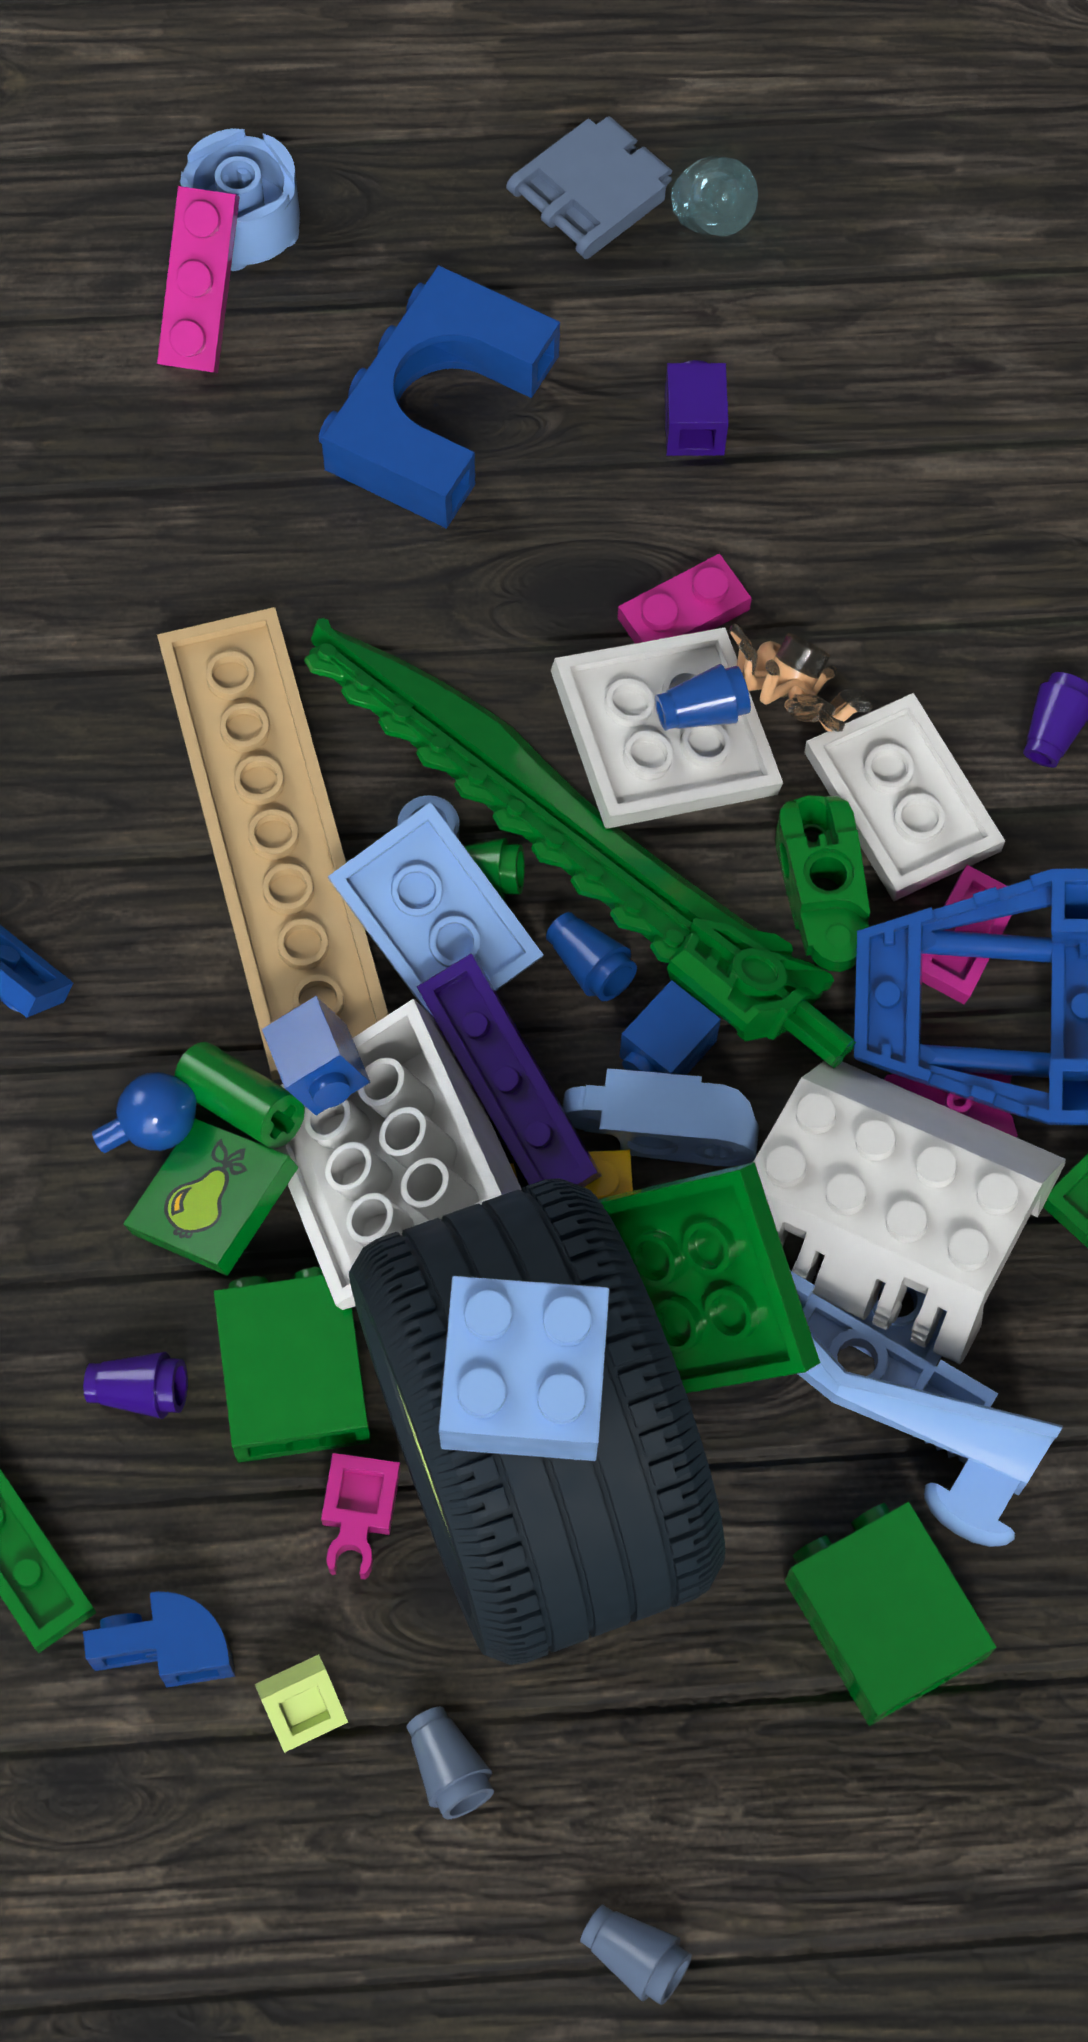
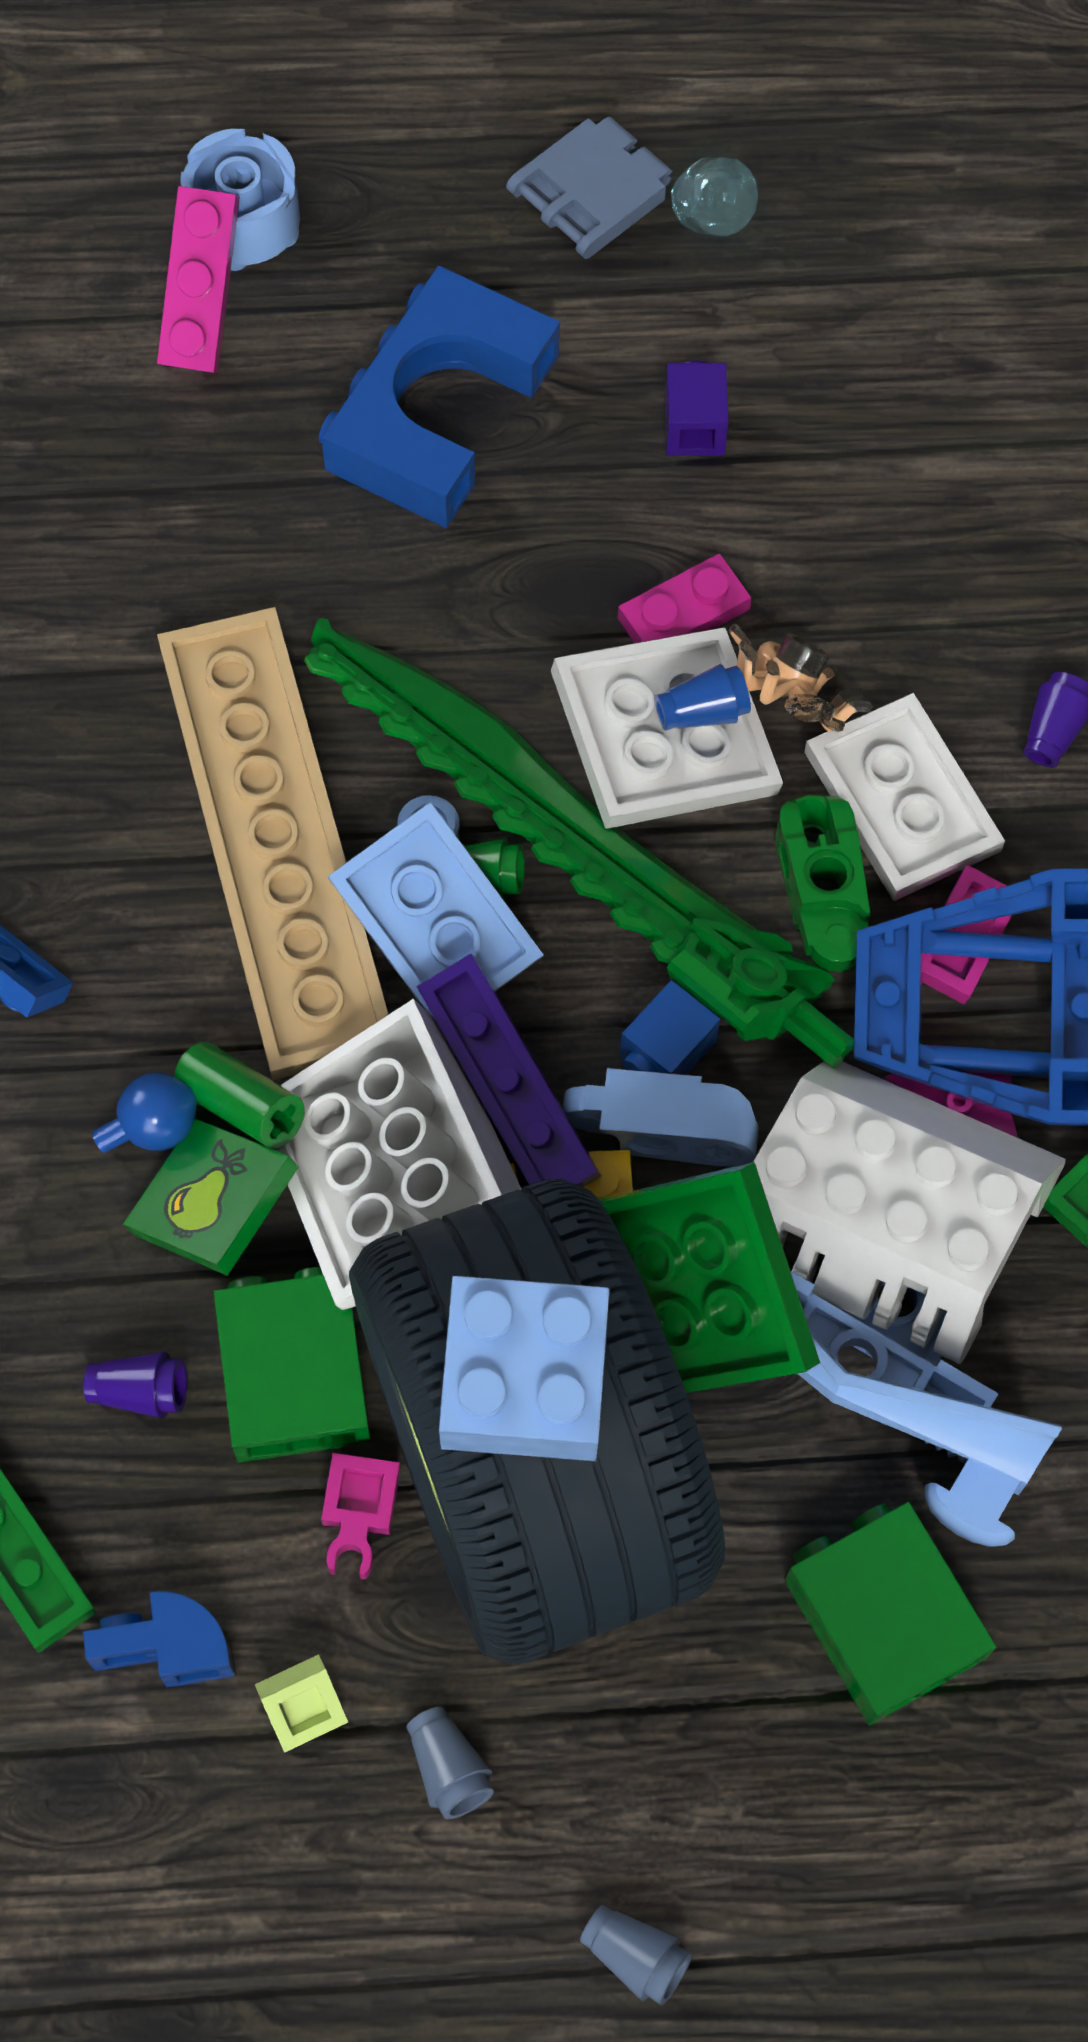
(315, 1056): brick -> none
(592, 957): blue cone -> none

